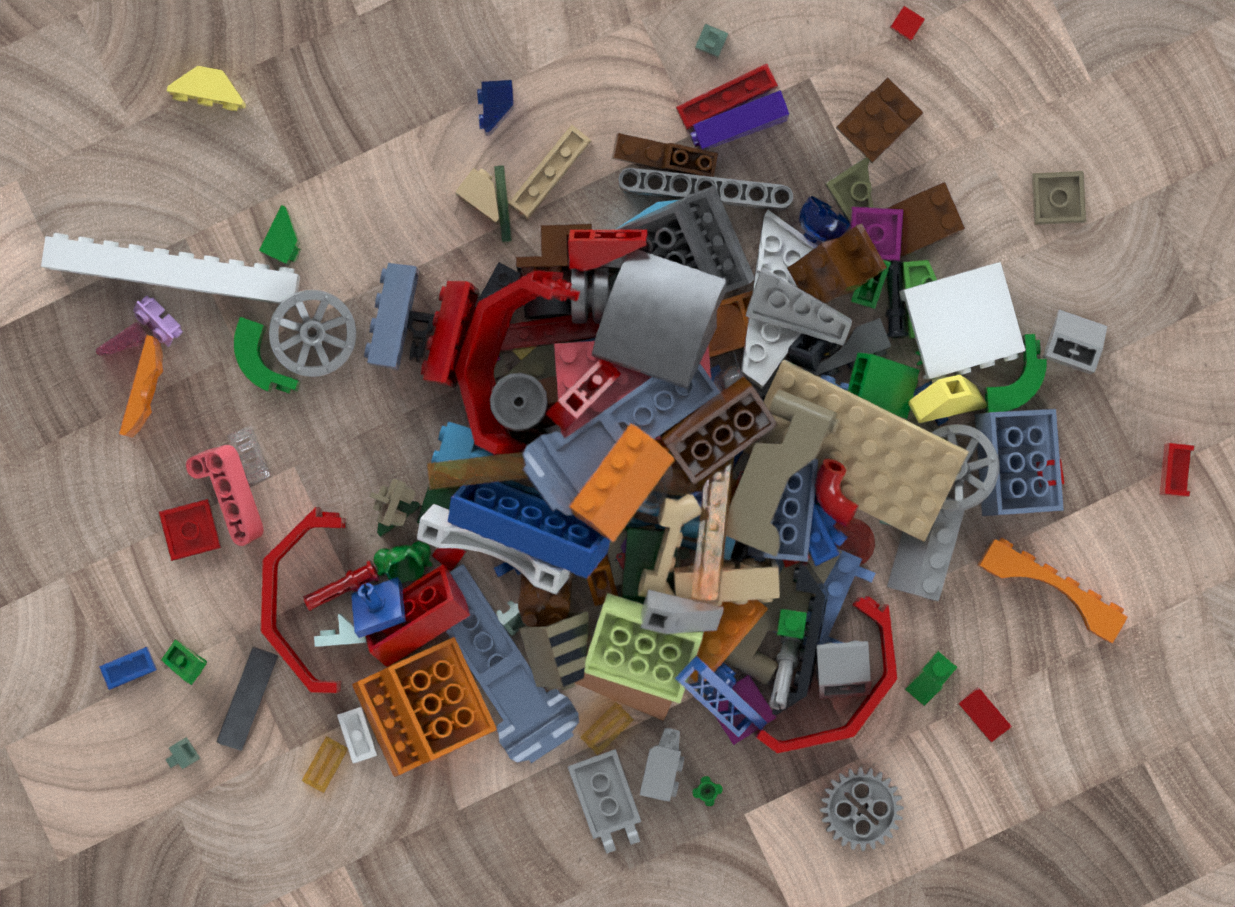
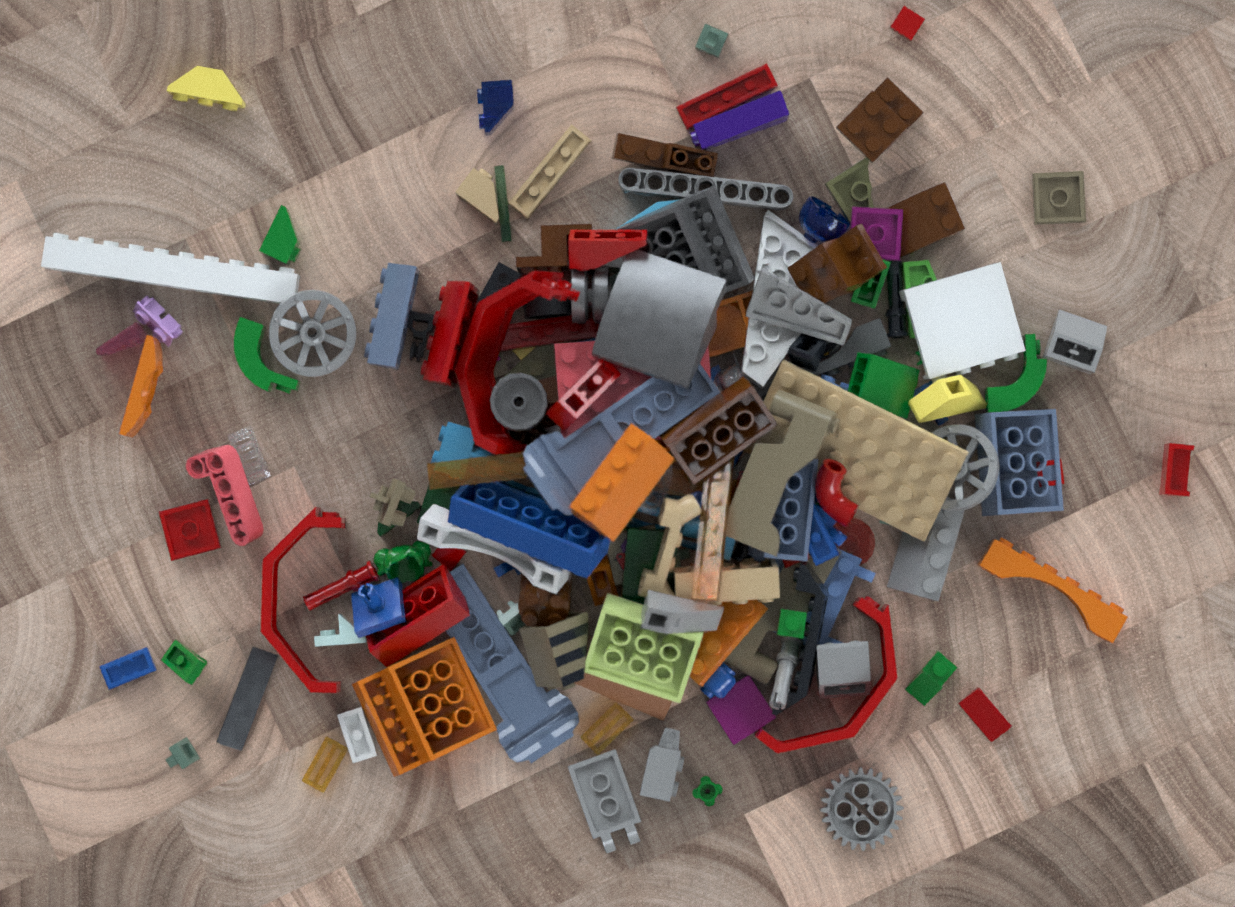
(727, 694): fence -> none

